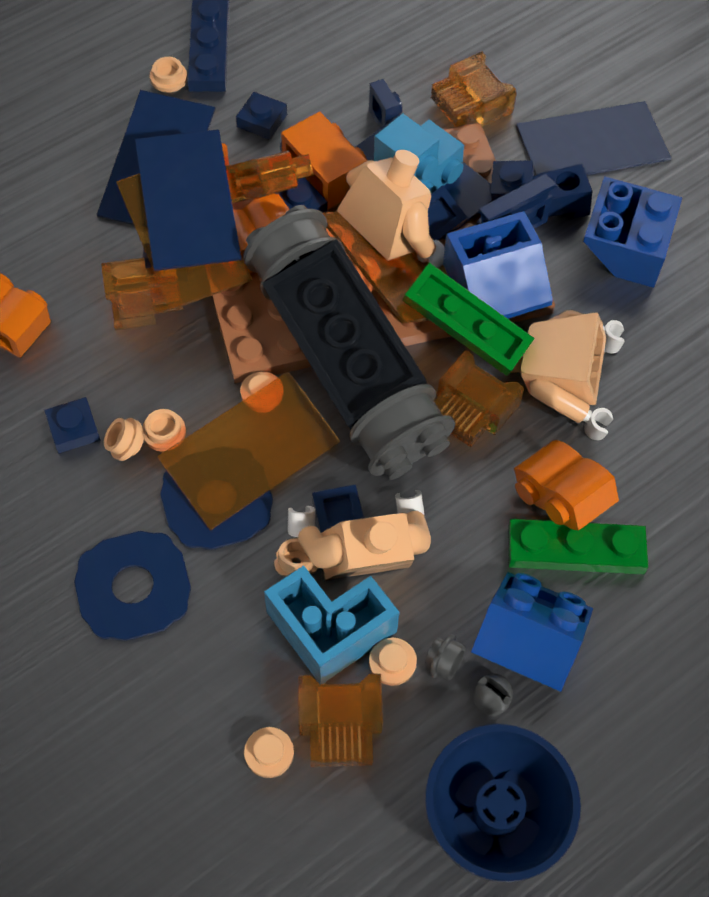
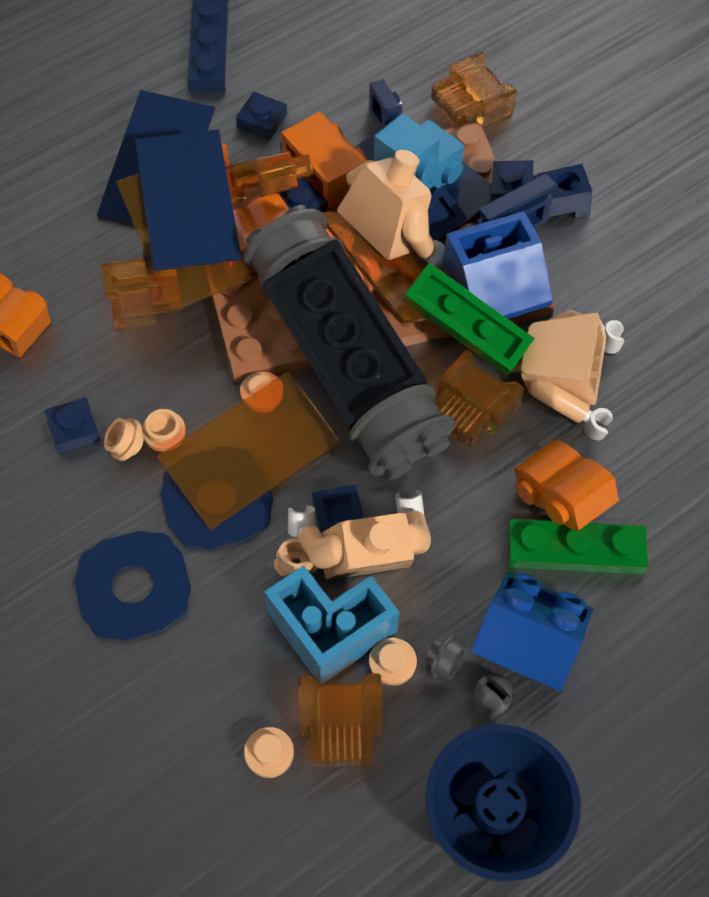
(168, 74): light nougat plate -> none
(598, 138): dark blue piece -> none
(632, 229): blue slope -> none

